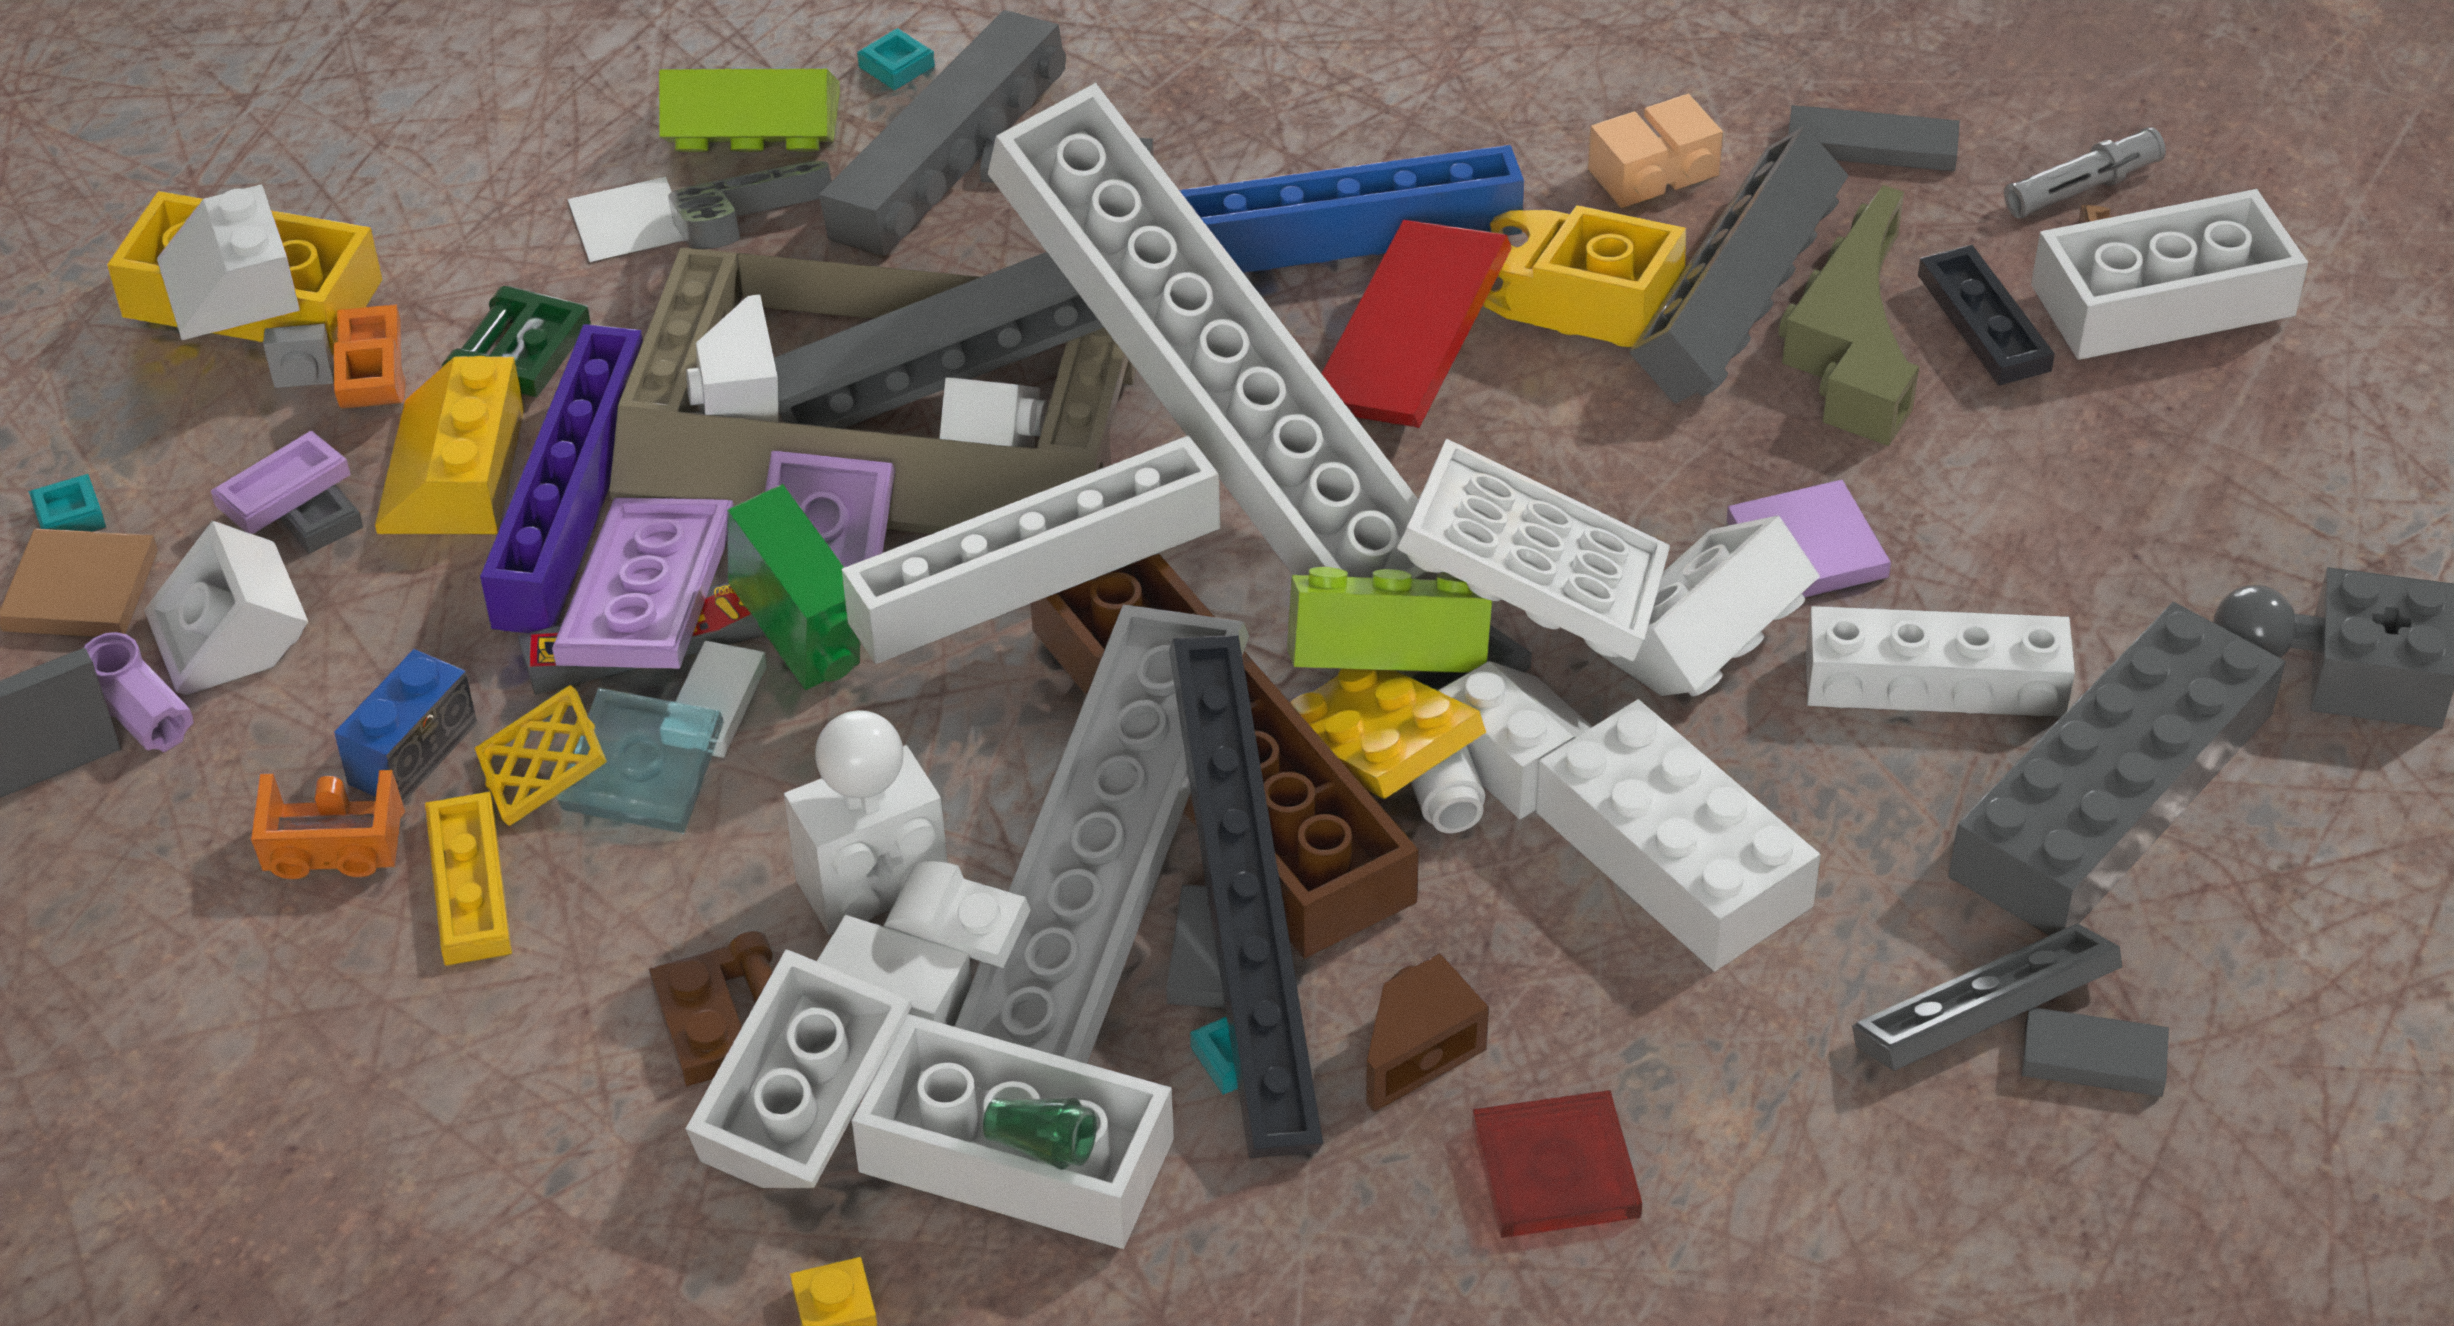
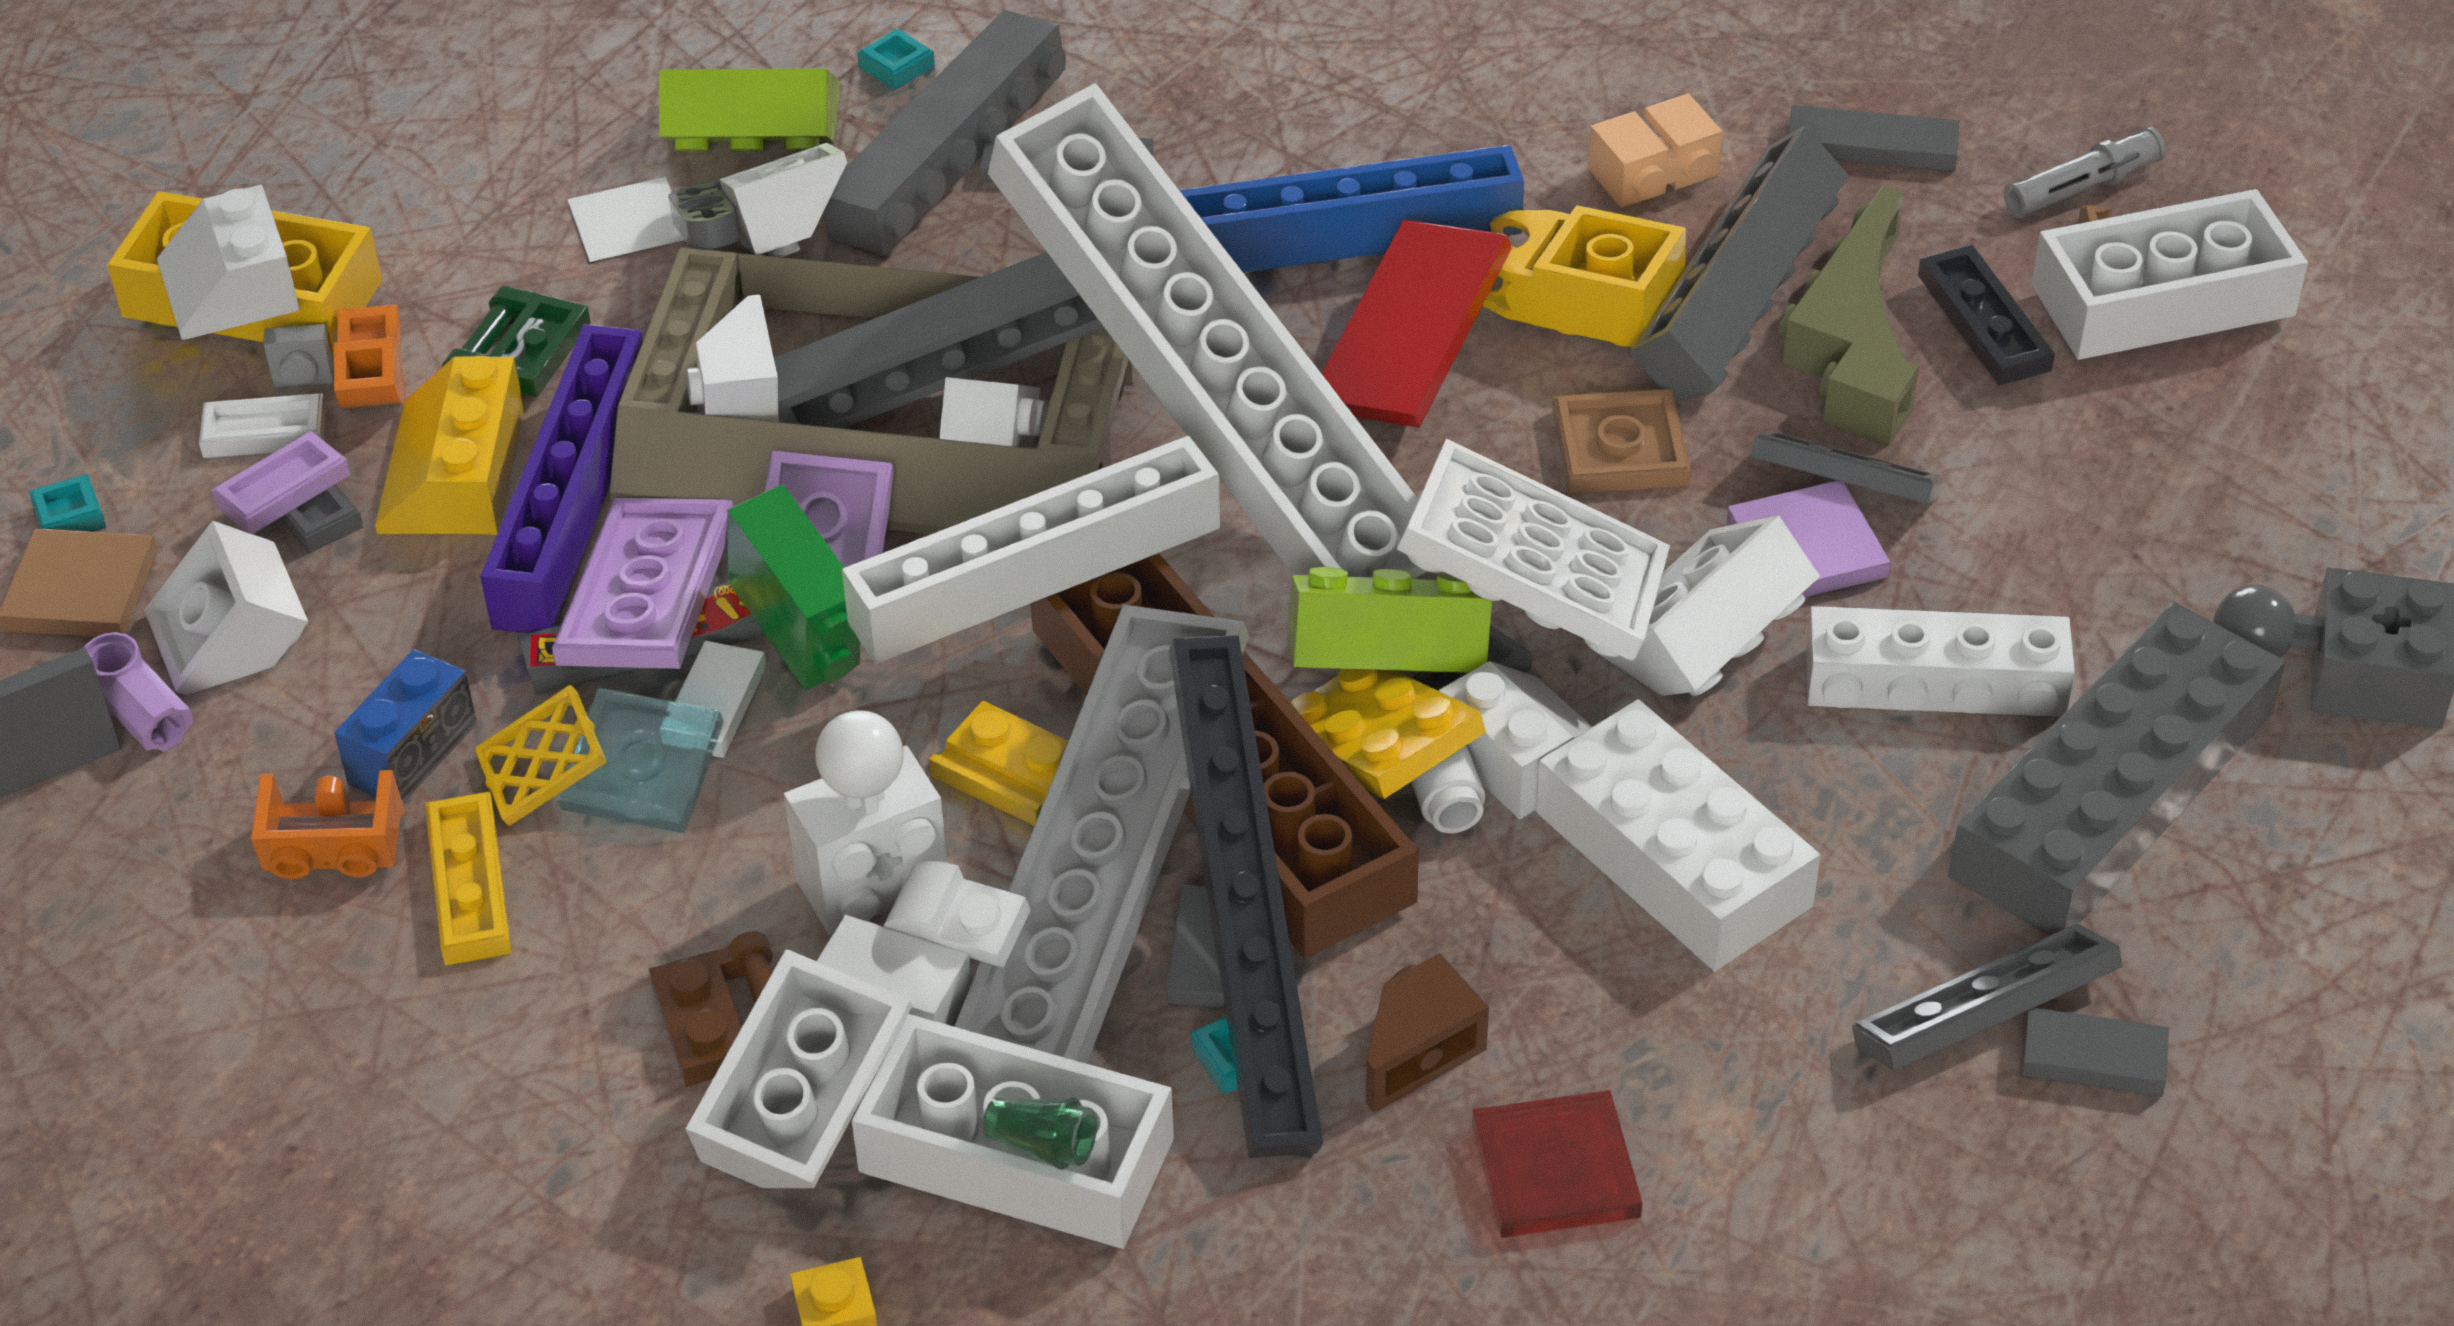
(259, 424): none -> white tile
(784, 198): none -> white slope
(1000, 761): none -> yellow plate
(1621, 441): none -> medium nougat tile
(1846, 466): none -> dark grey tile

